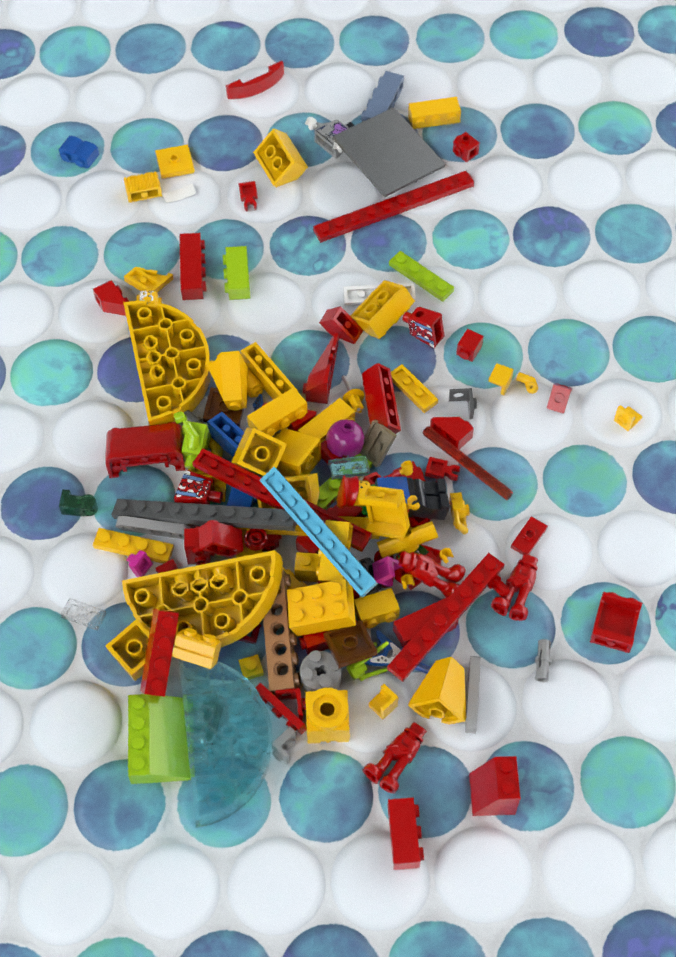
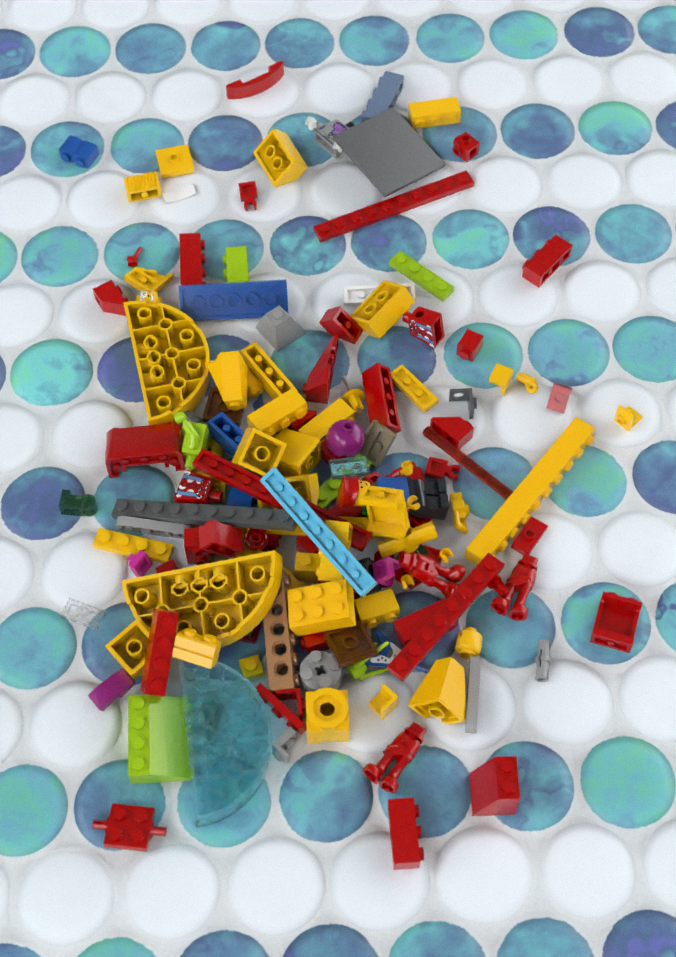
(113, 687): none -> magenta slope
(129, 827): none -> red plate
(133, 260): none -> red hand
(232, 299): none -> blue plate
(279, 328): none -> light grey slope
(468, 642): none -> yellow head
(531, 491): none -> yellow brick
(546, 260): none -> red brick

